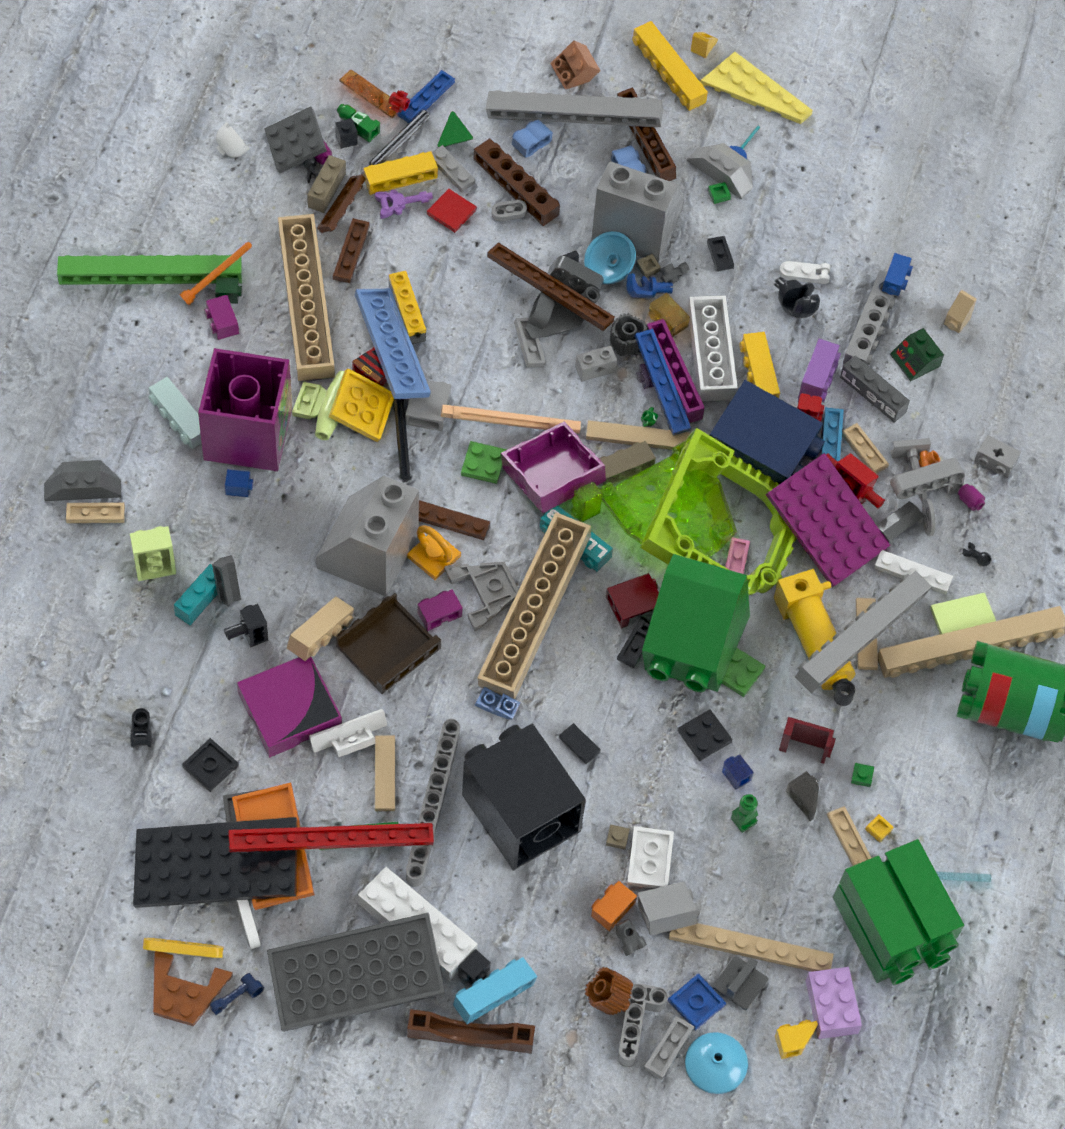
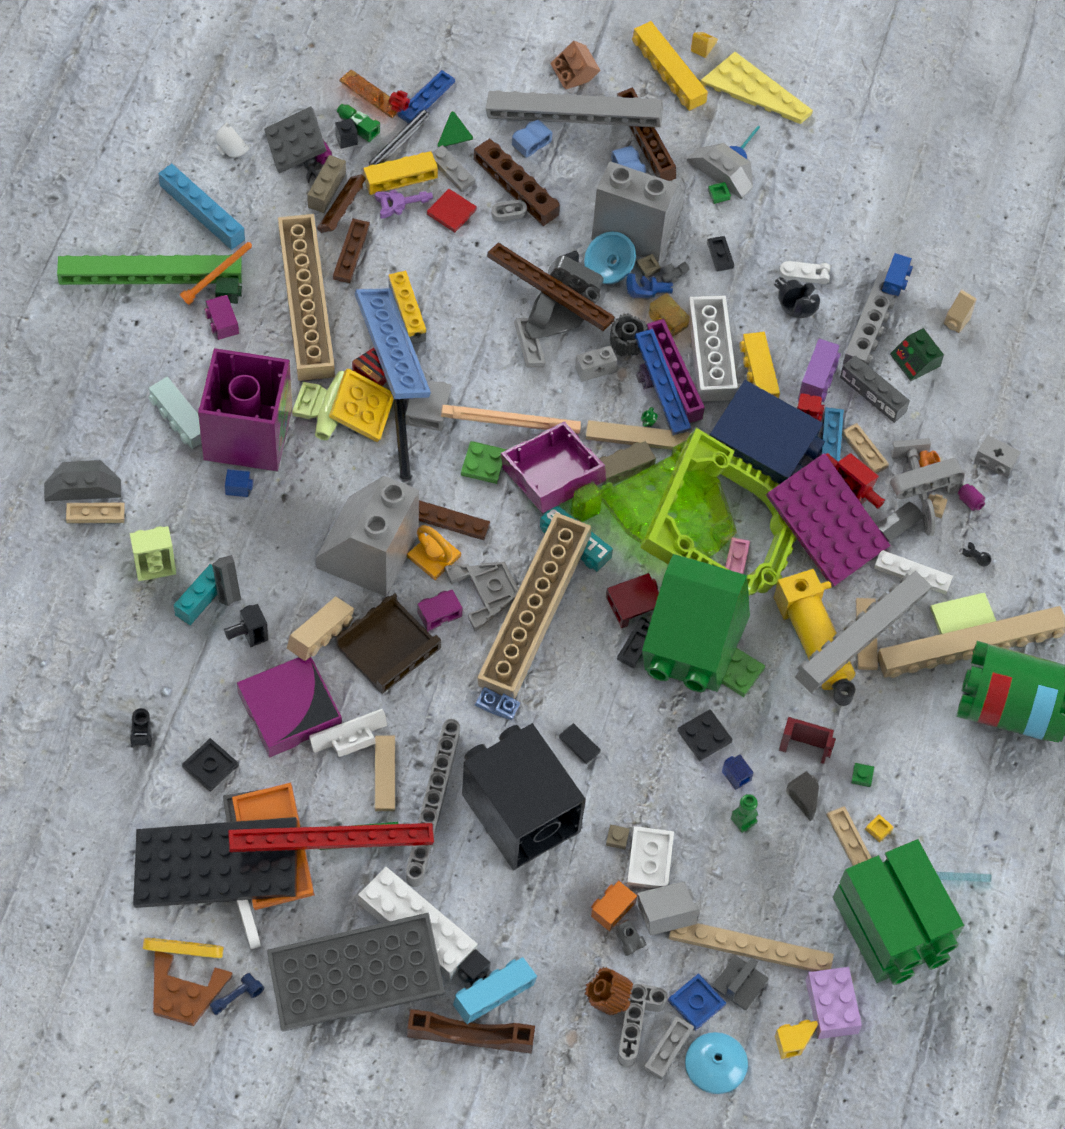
(201, 206): none -> dark azure brick
(938, 503): none -> tan tile

